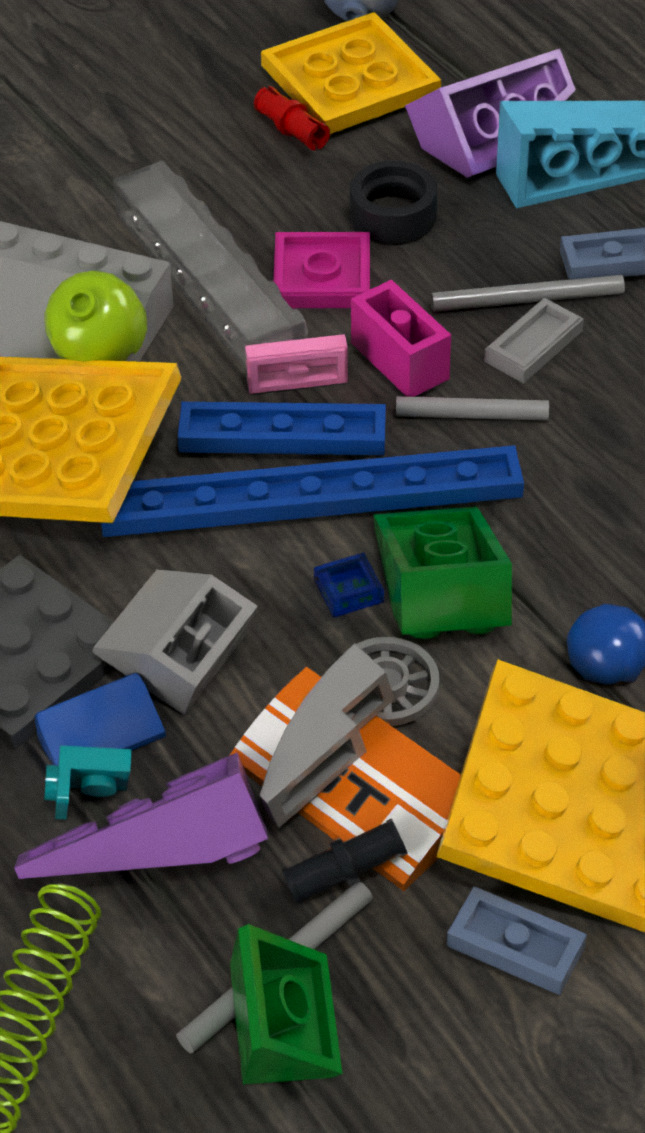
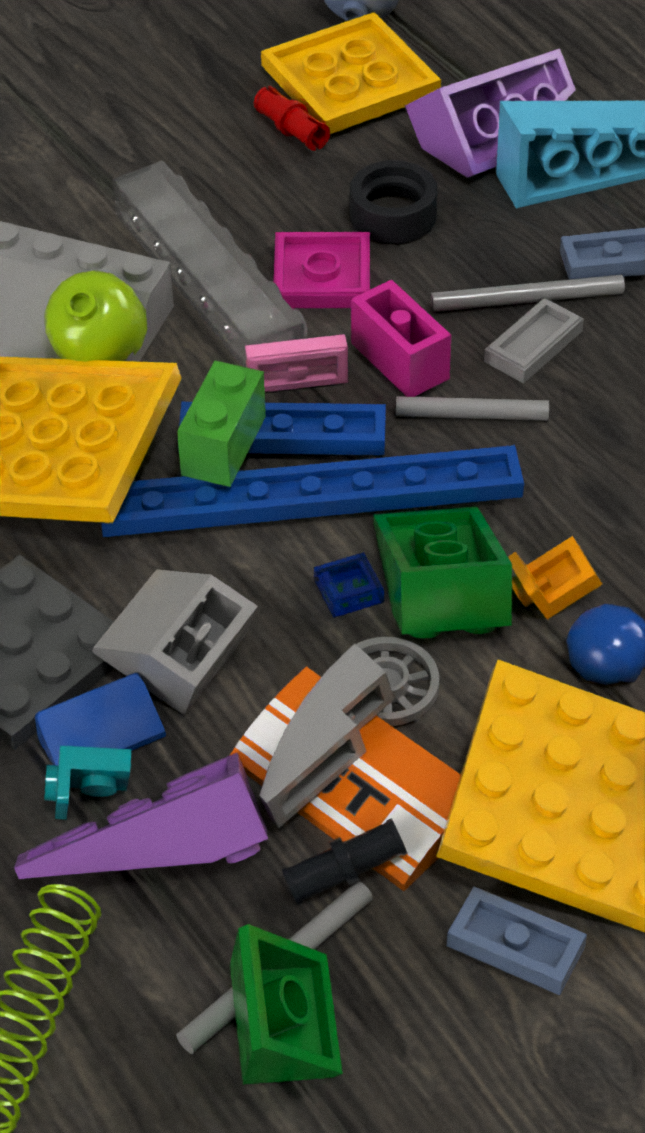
(221, 423): none -> bright green brick
(554, 578): none -> light orange bracket

